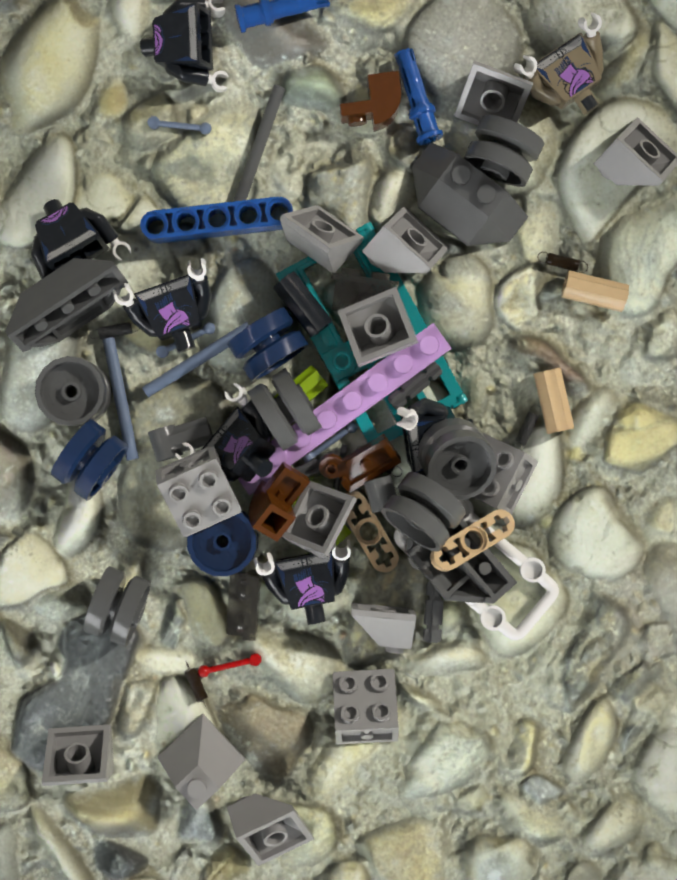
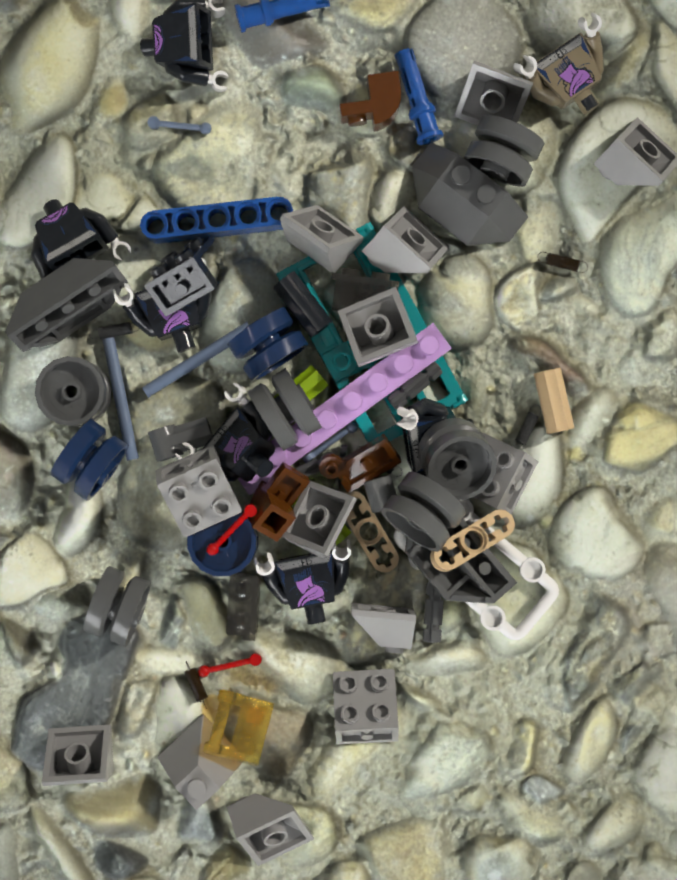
(163, 351): sand blue hinge -> none
(181, 277): none -> bracket
(249, 511): none -> red hinge
(249, 728): none -> clear yellow plate
(259, 143): dark grey bar -> none
(595, 291): tan axle -> none

